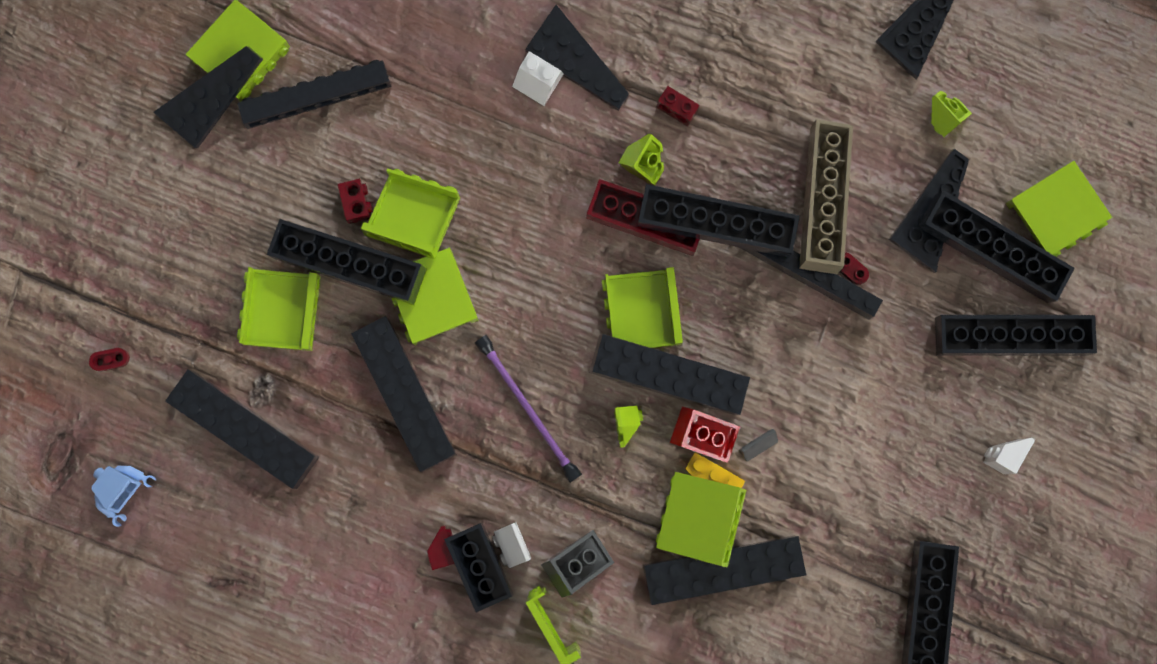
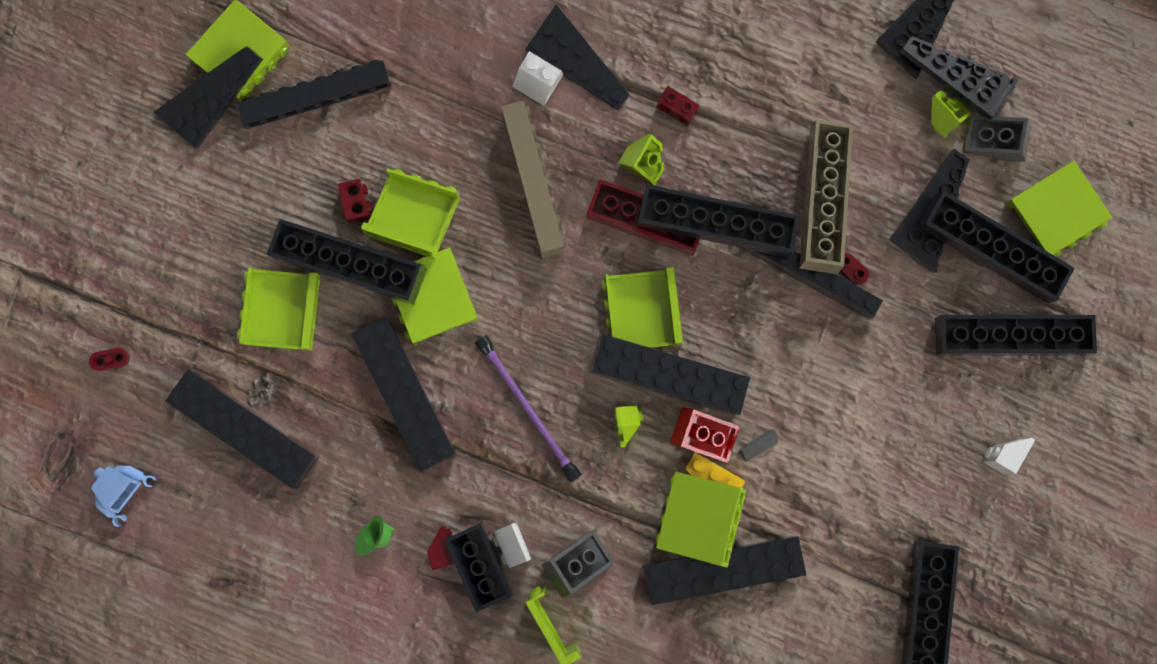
(373, 535): none -> bright green piece
(533, 180): none -> dark tan brick
(965, 78): none -> black wing
(999, 138): none -> dark grey slope

